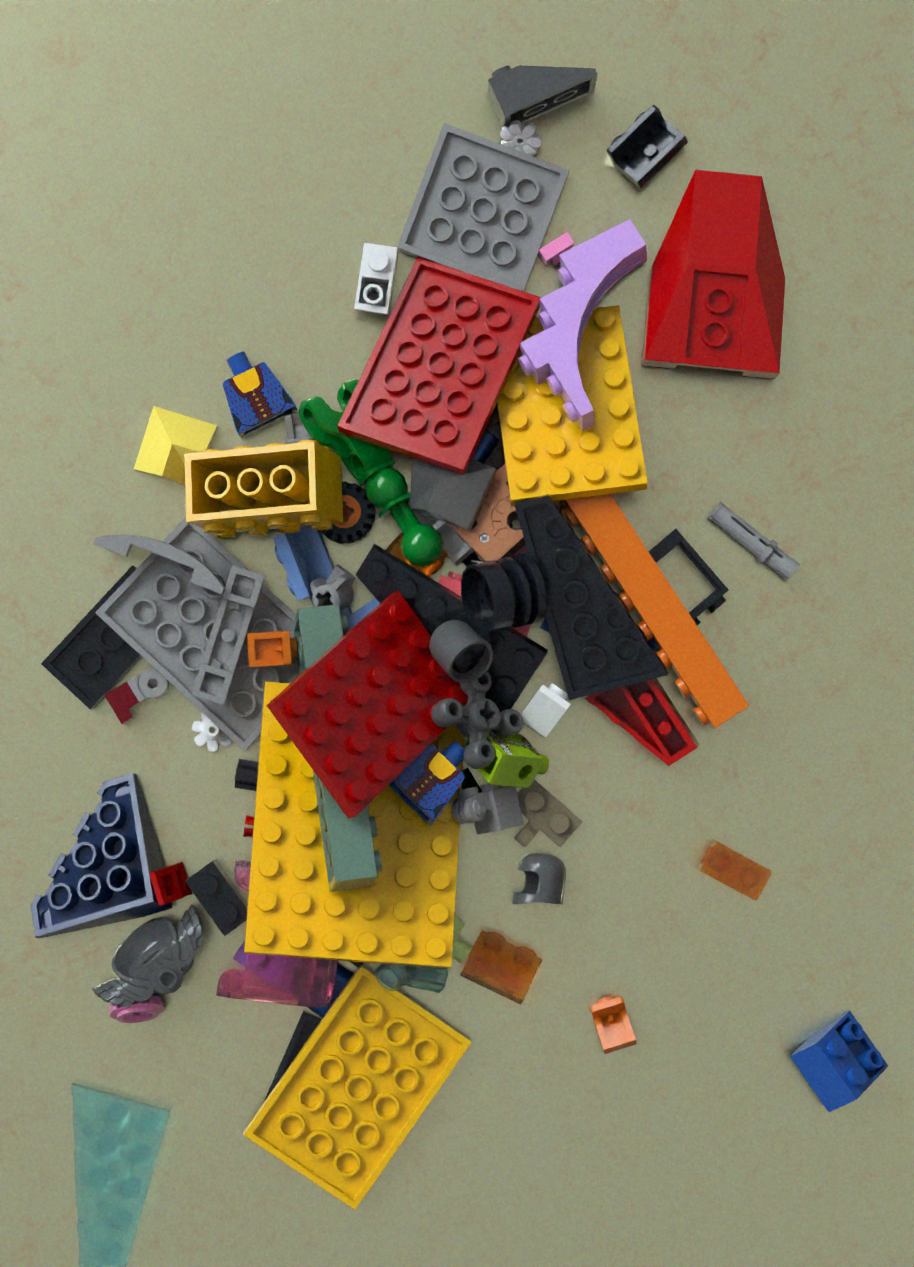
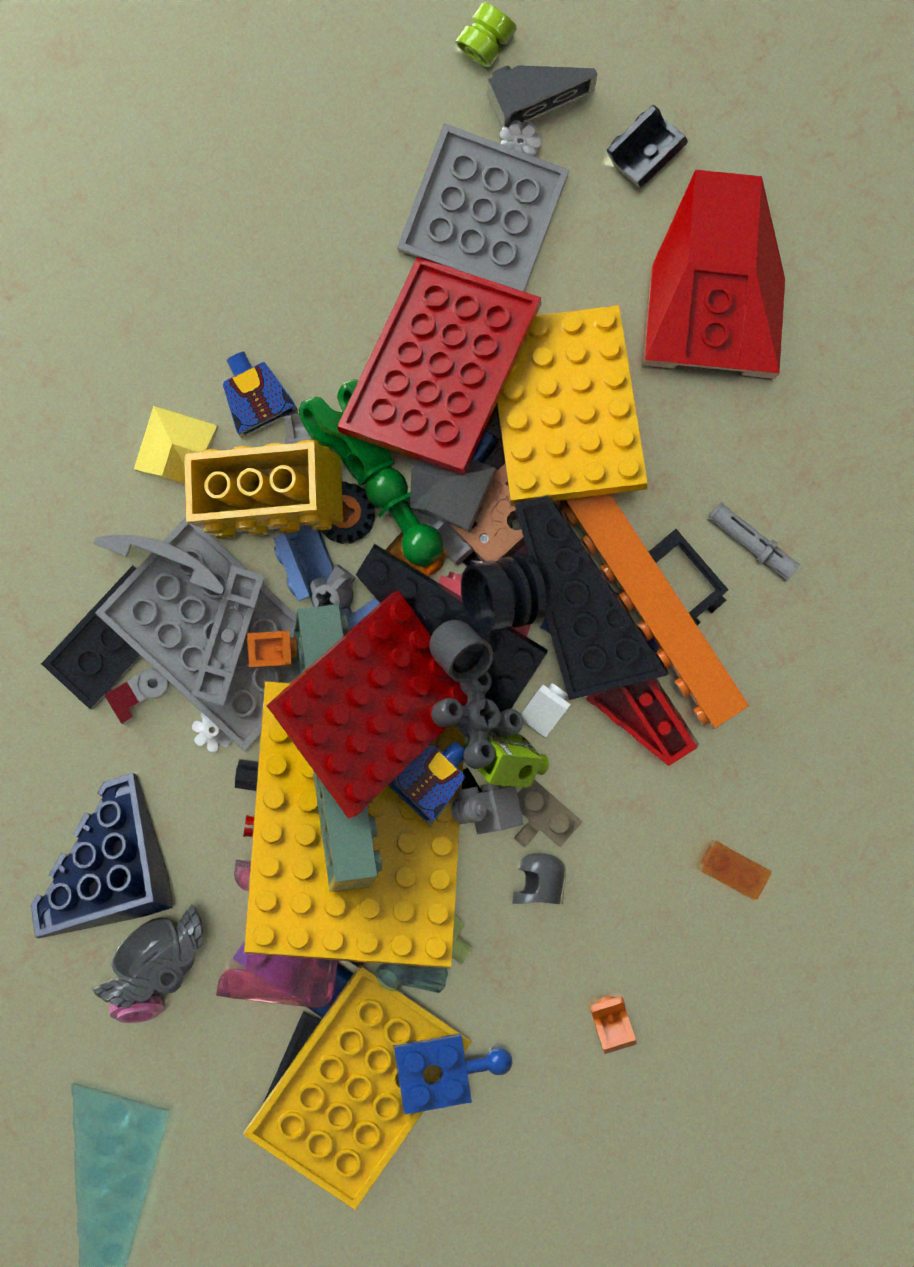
(170, 883): red slope -> none
(219, 897): black brick -> none
(376, 278): white slope -> none
(453, 1084): none -> blue plate
(488, 31): none -> lime wheel
(501, 966): clear orange bracket -> none
(551, 251): bright pink plate -> none
(586, 276): lavender arch -> none
(839, 1062): blue slope -> none

